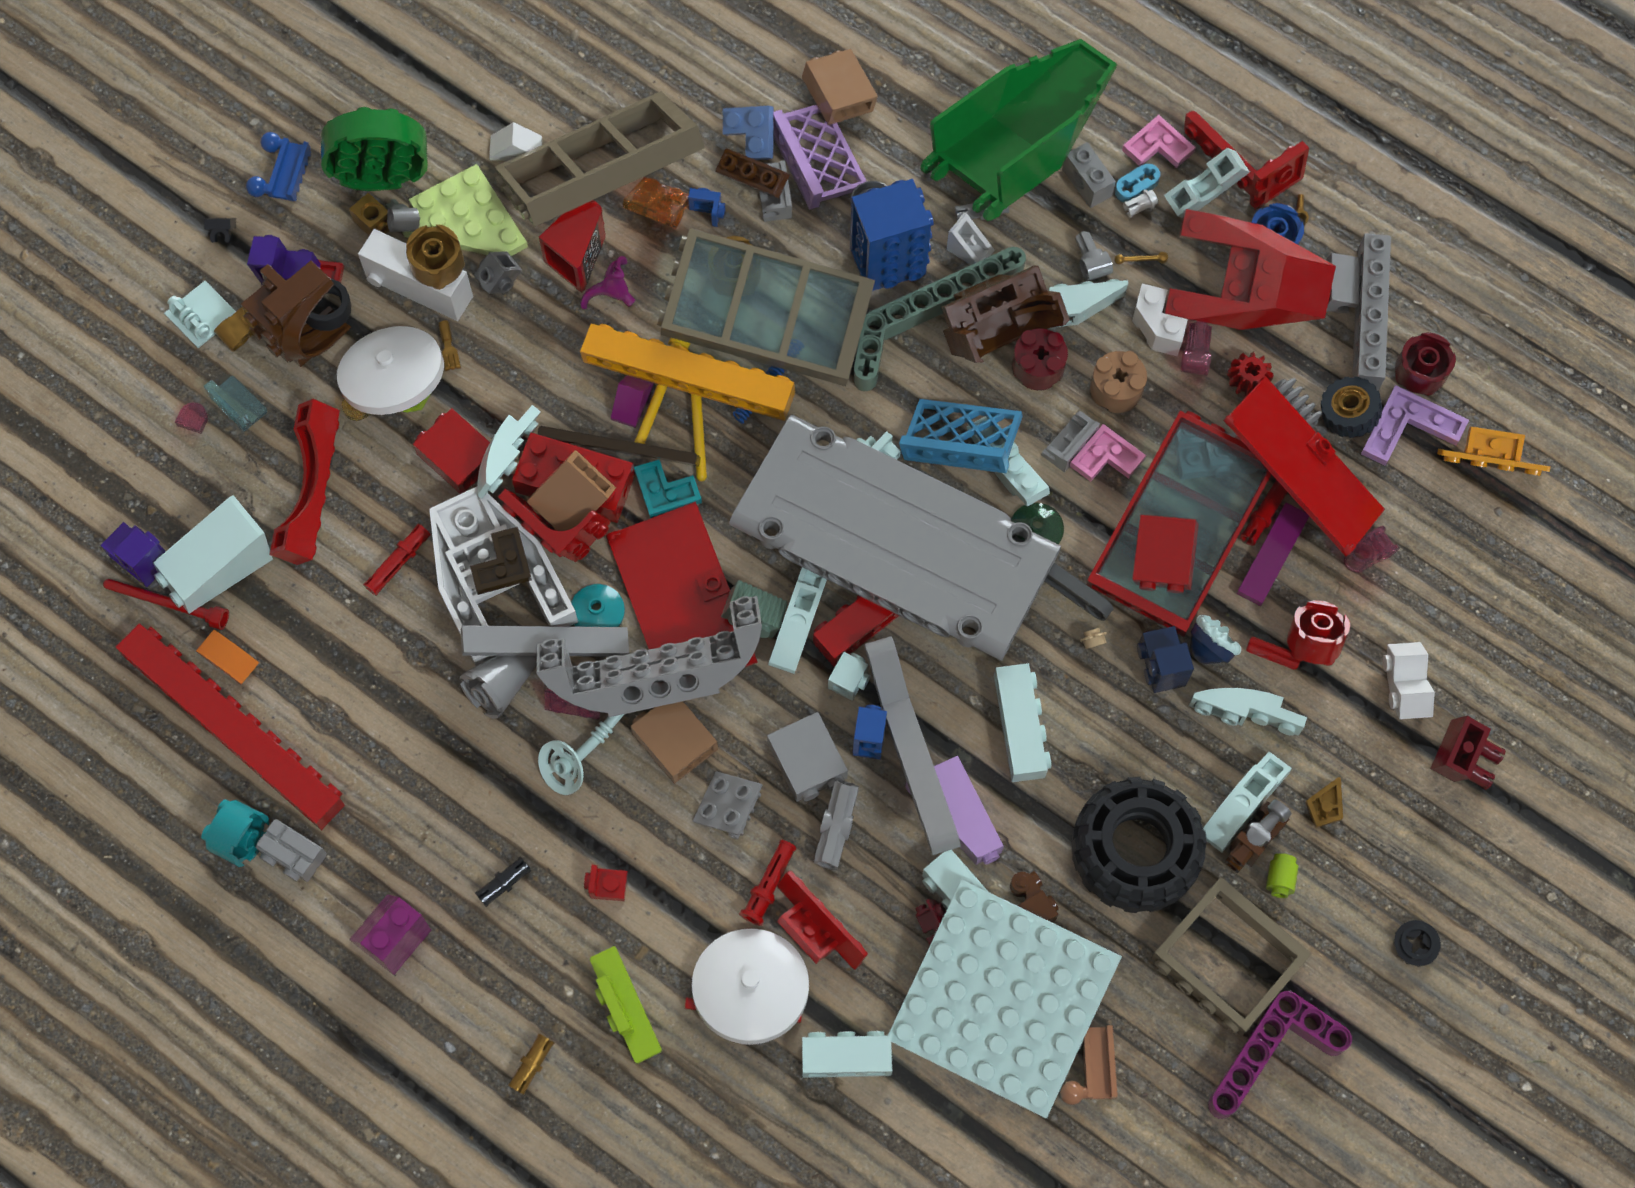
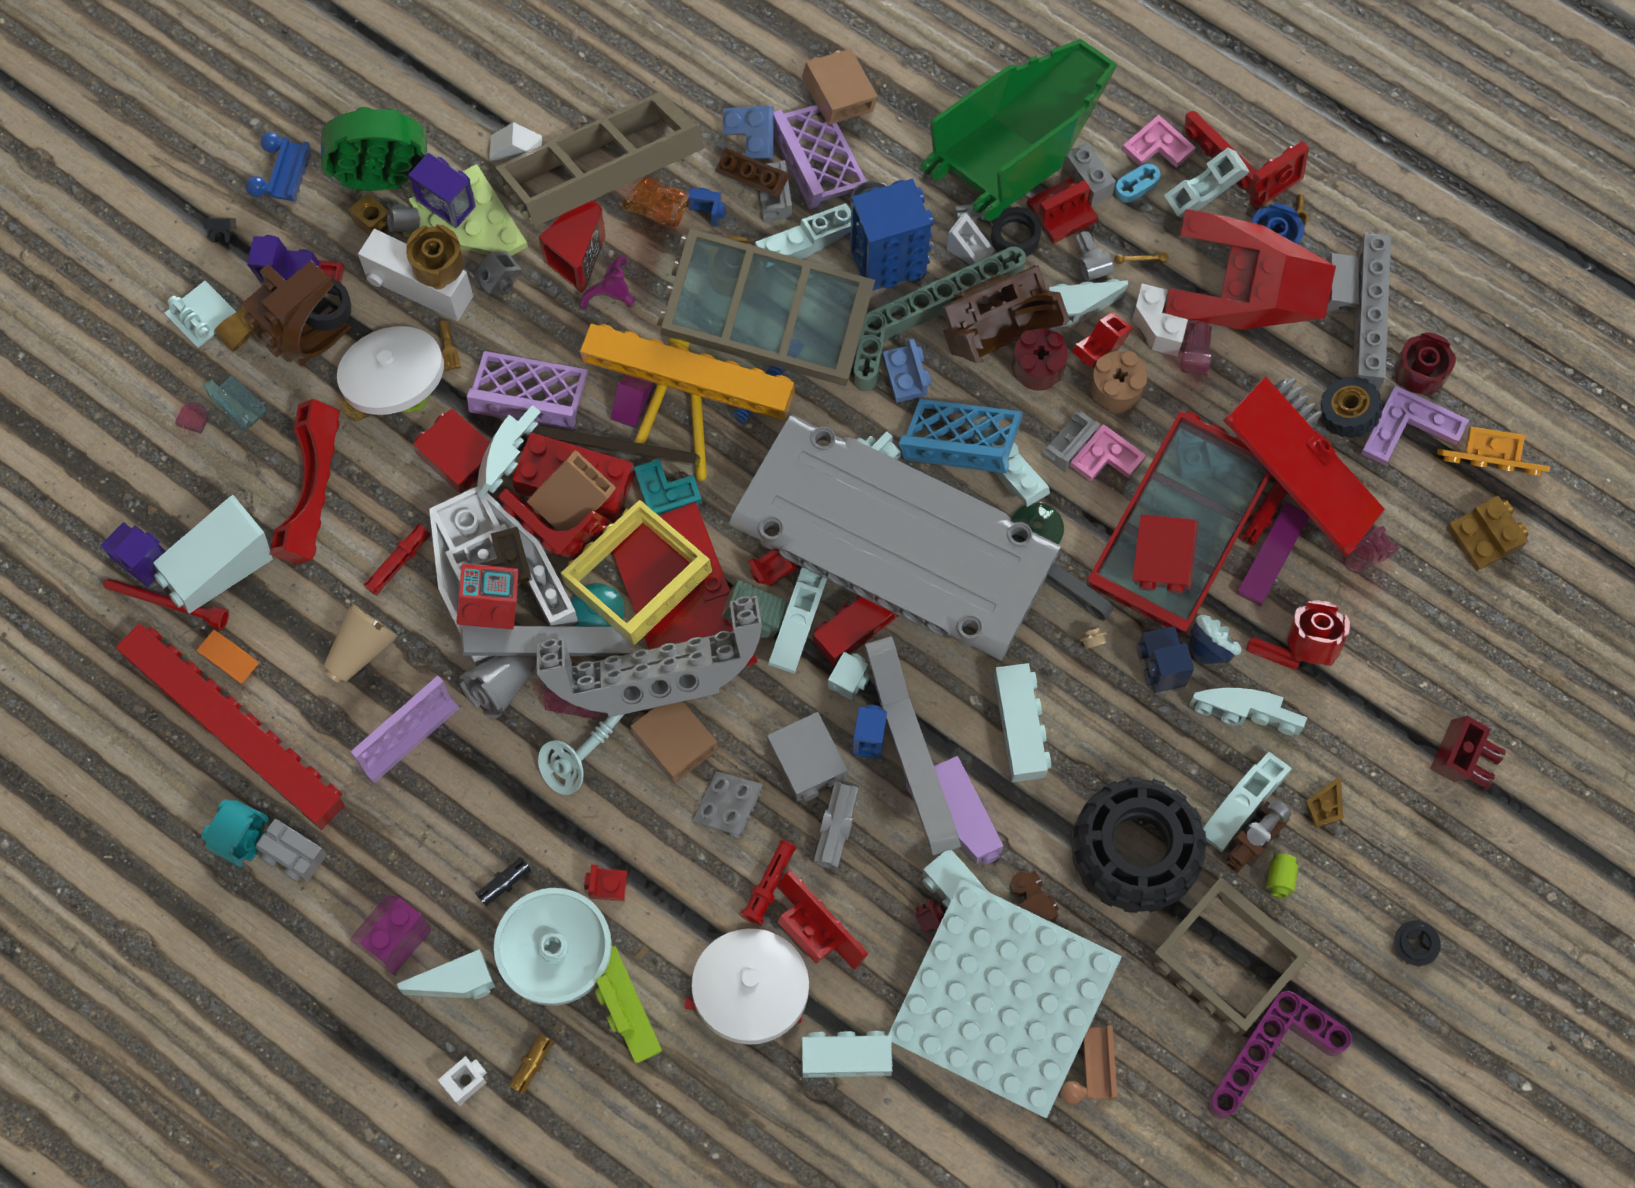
(356, 644): none -> tan cone
(404, 730): none -> lavender fence
(442, 189): none -> dark purple piece
(452, 1080): none -> white brick
(456, 979): none -> light aqua slope
(487, 596): none -> slope
(500, 405): none -> lavender fence
(552, 946): none -> light aqua dish
(665, 600): none -> light yellow window
(770, 568): none -> red bracket
(812, 234): none -> light aqua slope
(906, 372): none -> medium blue bracket
(1019, 215): none -> black tyre
(1063, 209): none -> red bracket
(1105, 338): none -> red brick
(1140, 203): white pin -> none
(1248, 372): red gear -> none
(1407, 680): white brick -> none
(1489, 533): none -> pearl gold plate

